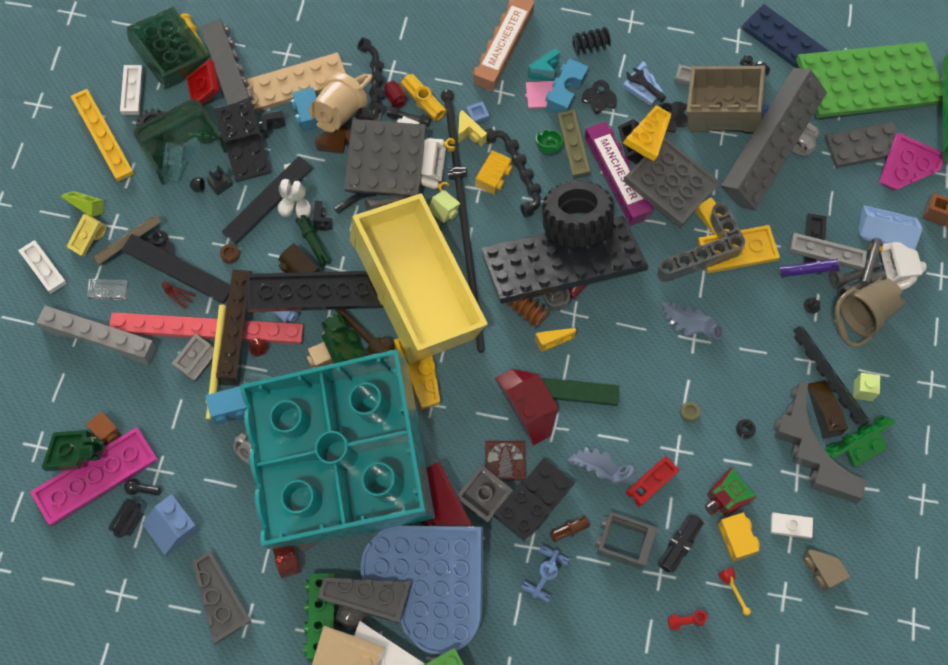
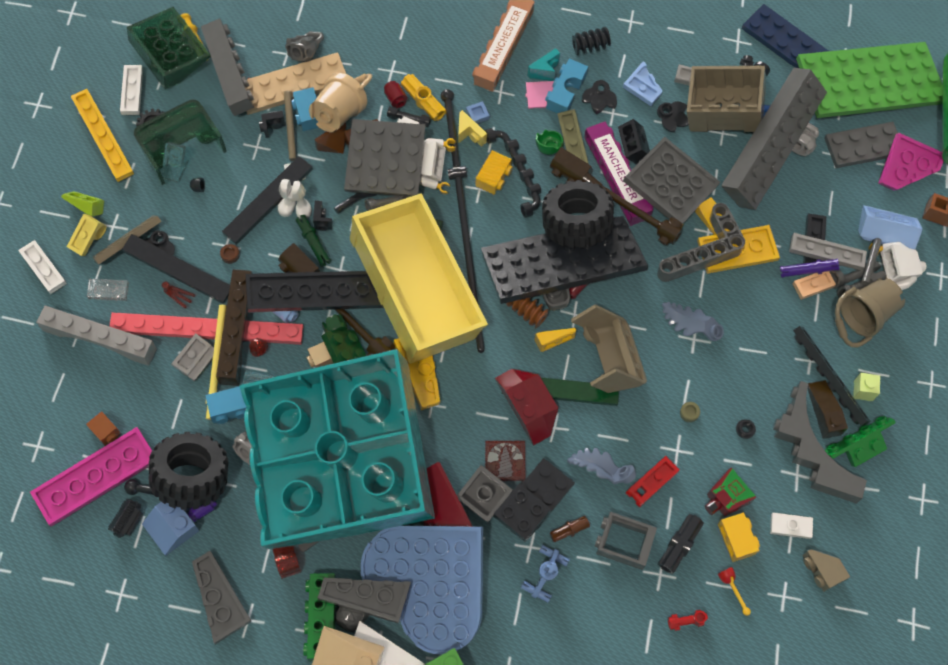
(71, 450): dark green plate -> none
(188, 490): none -> black tyre
(202, 511): none -> dark purple cone
(203, 82): red tile -> none
(218, 181): pearl dark grey piece -> none
(243, 140): black piece -> none
(290, 125): none -> dark tan bar
(303, 46): none -> dark grey piece
(375, 92): black bar -> none
(444, 206): yellowish green brick -> none
(575, 169): none -> dark brown bar
(615, 348): none -> dark tan windscreen
(640, 79): black piece -> none
(649, 133): yellow wing -> none
(812, 305): black piece -> none
(813, 284): none -> light nougat plate

